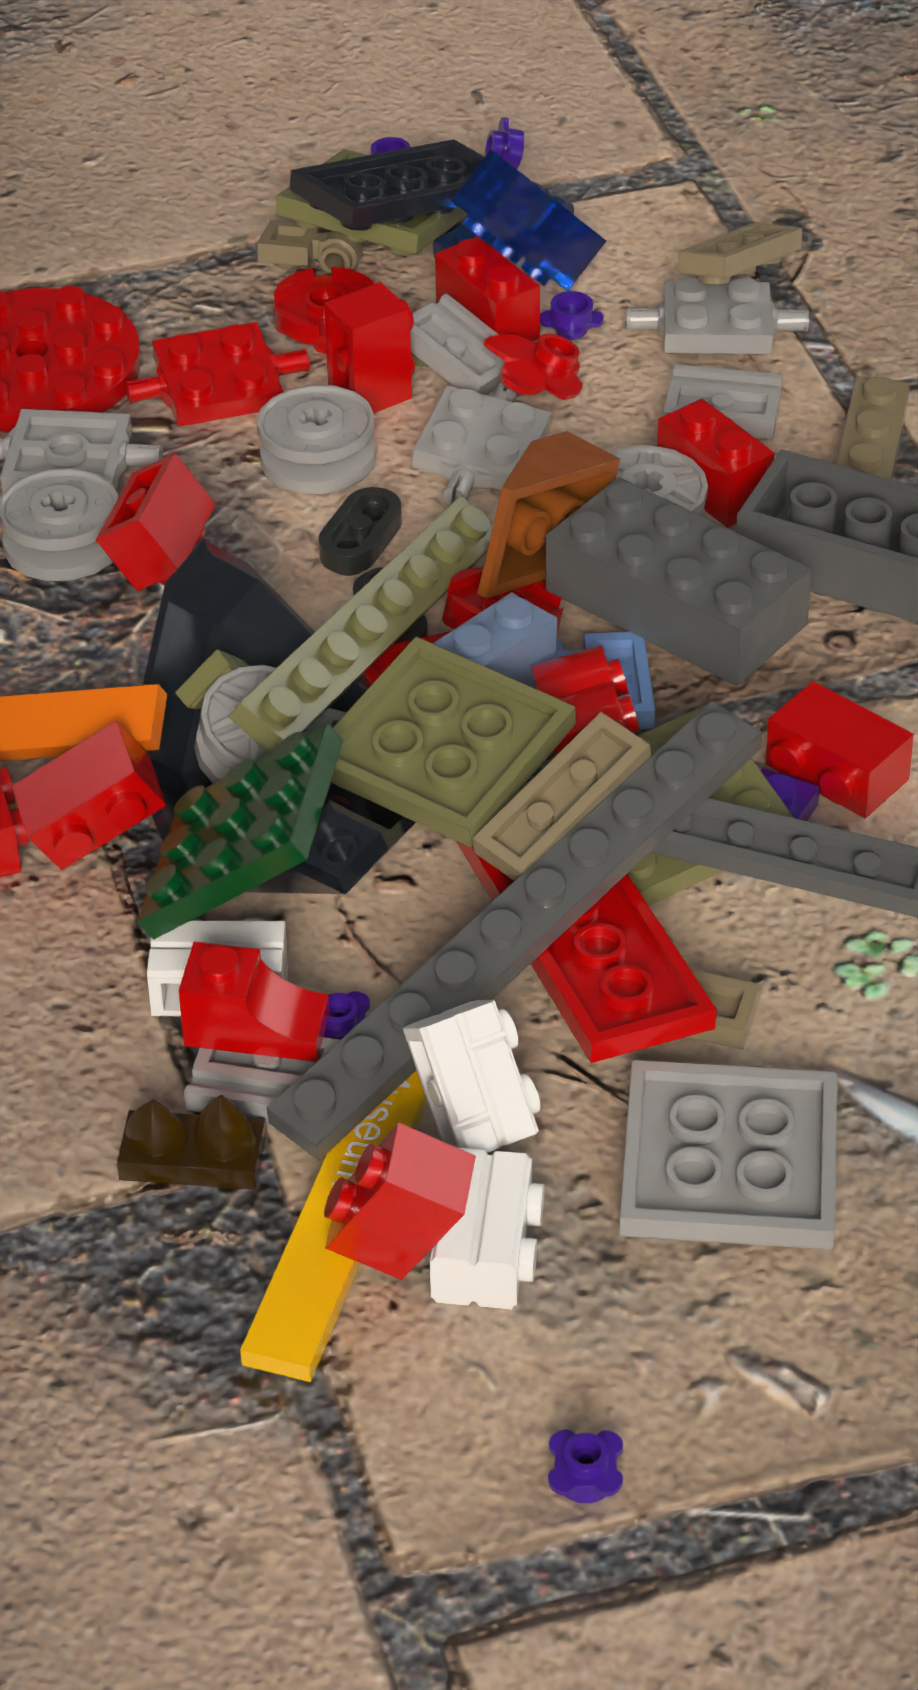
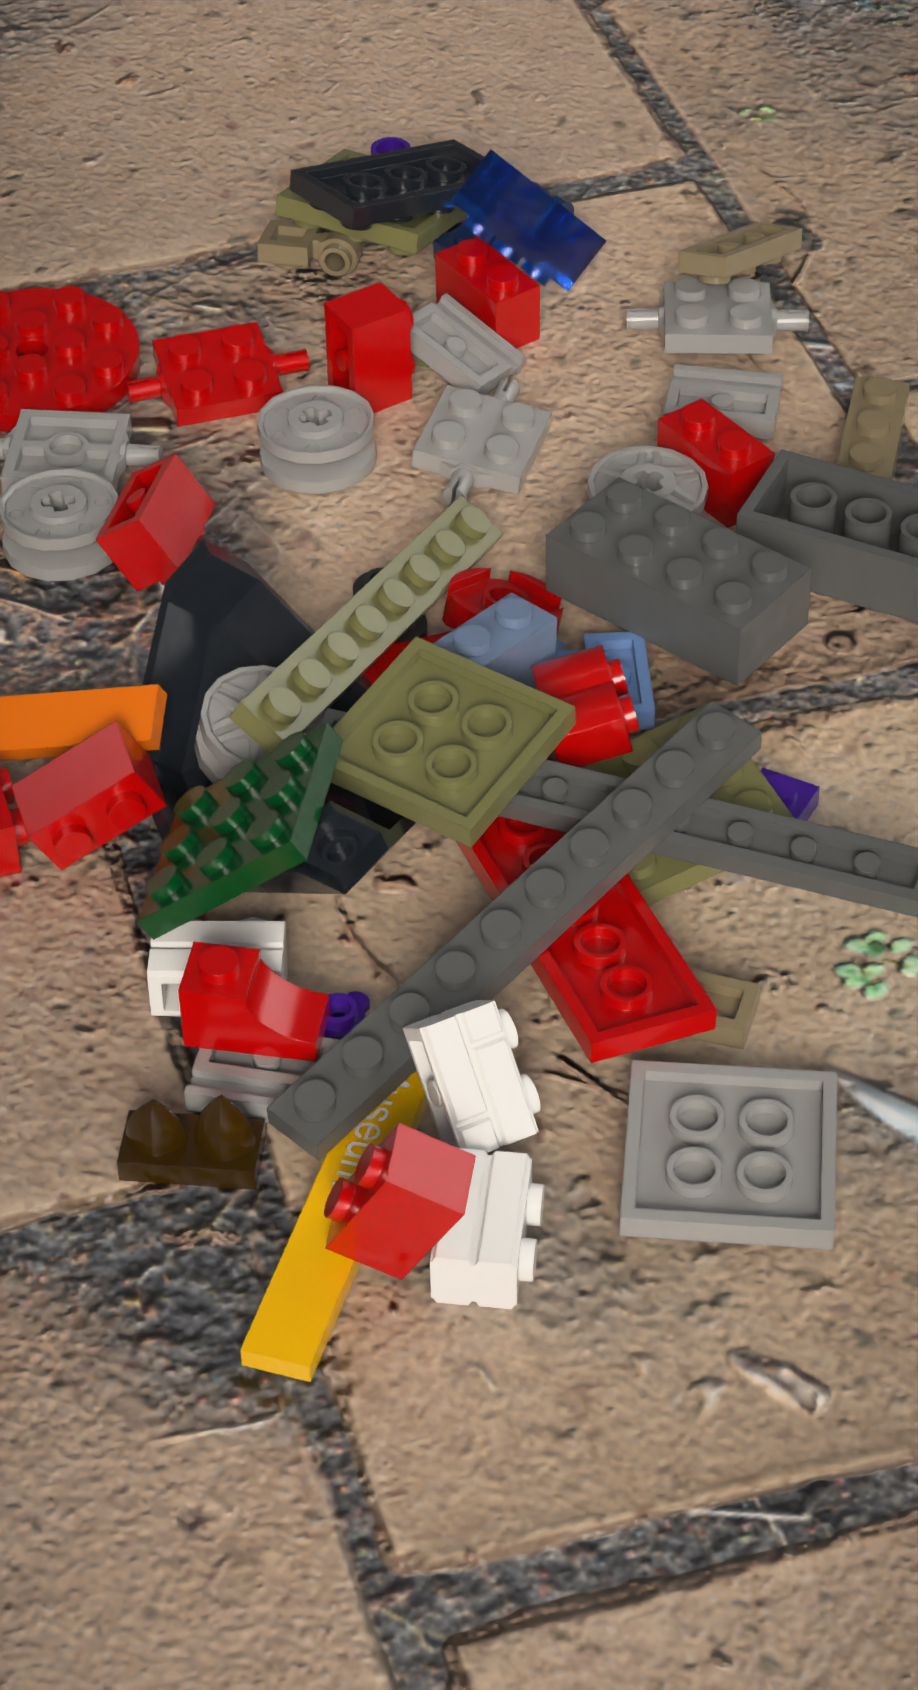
(196, 686): olive tile -> none
(301, 300): red plate -> none
(360, 530): pearl dark grey plate -> none
(506, 143): dark purple plate -> none
(538, 366): red plate -> none
(540, 493): dark orange slope -> none
(560, 795): dark tan plate -> none
(571, 315): dark purple plate -> none
(585, 1481): dark purple plate -> none
(840, 748): red brick -> none

